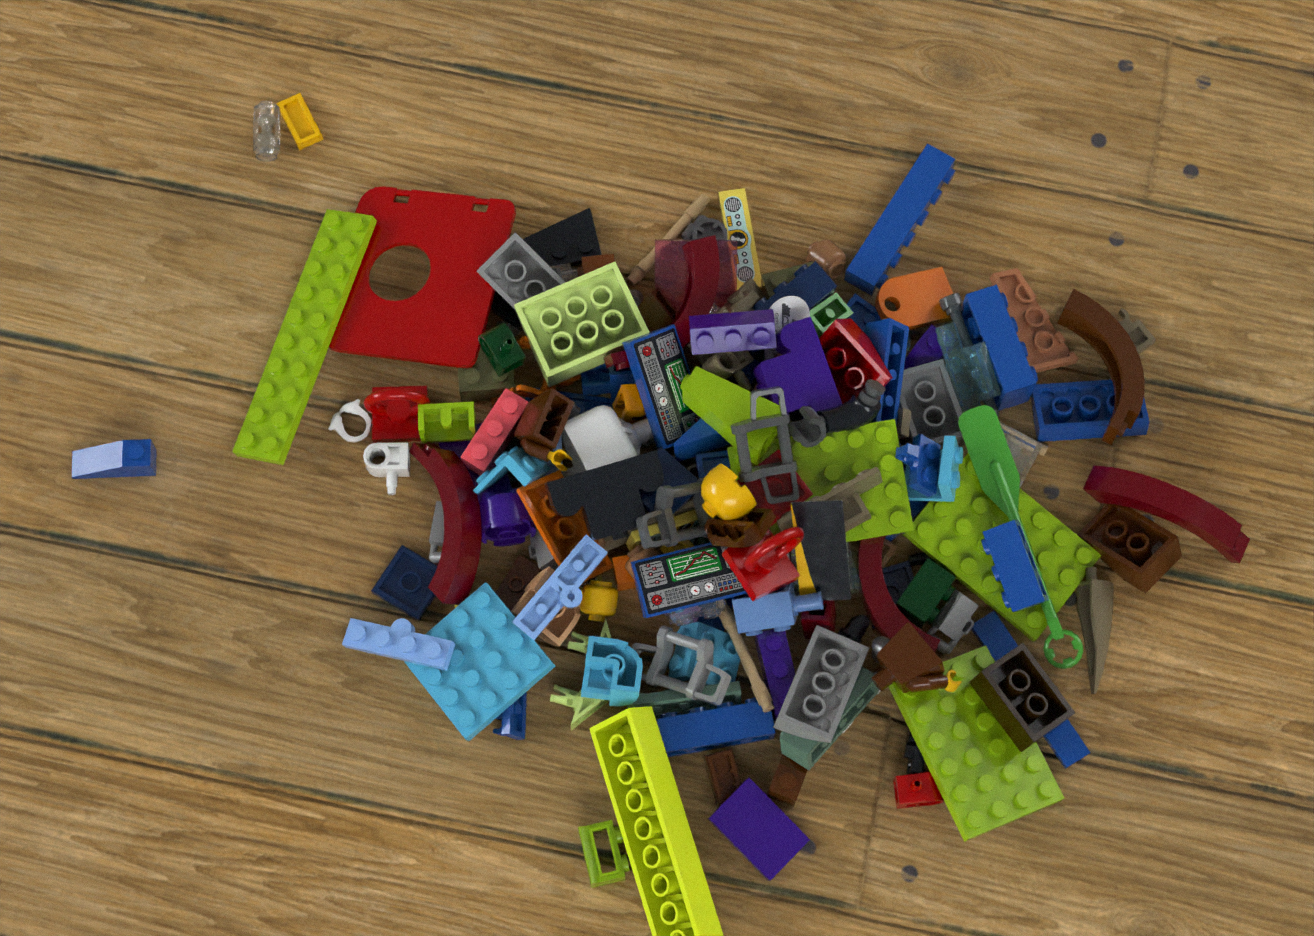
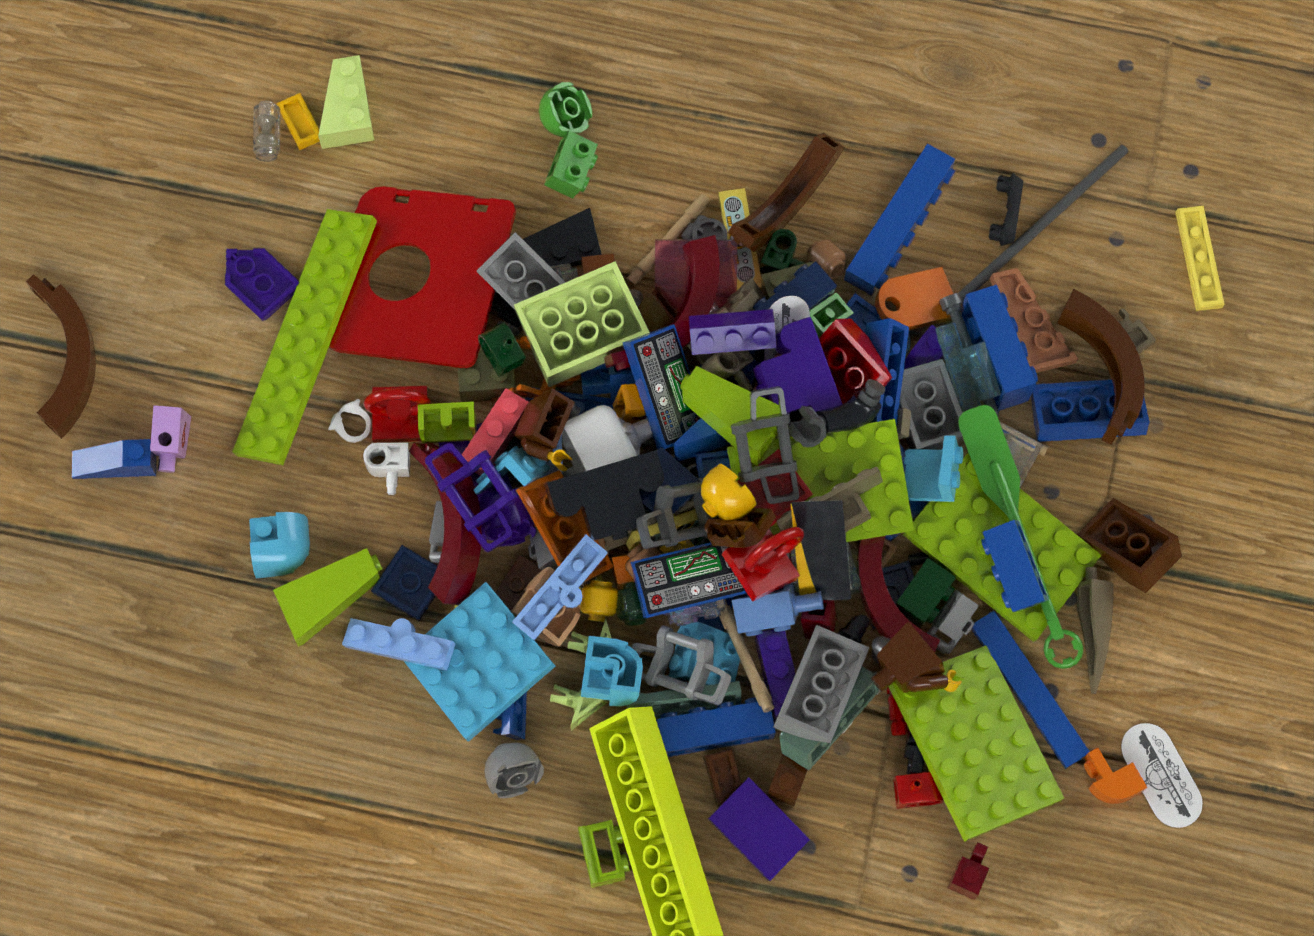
(78, 377): none -> reddish brown arch
(167, 425): none -> lavender torso
(259, 280): none -> dark purple tile
(278, 543): none -> medium azure brick
(325, 593): none -> lime slope
(346, 106): none -> yellowish green wedge
(448, 484): none -> dark purple bar
(512, 768): none -> light grey cylinder
(565, 109): none -> bright green cylinder
(571, 164): none -> bright green brick
(629, 606): none -> clear green head
(778, 259): none -> dark green piece
(790, 196): none -> reddish brown arch
(898, 727): none -> red axle
(923, 463): blue hinge -> none
(969, 873): none -> dark red brick
(1013, 187): none -> black piece
(1022, 697): dark brown brick -> none
(1044, 221): none -> dark grey piece
(1112, 786): none -> orange brick
(1170, 786): none -> white sticker
(1171, 503): dark red arch -> none
(1199, 258): none -> light yellow tile

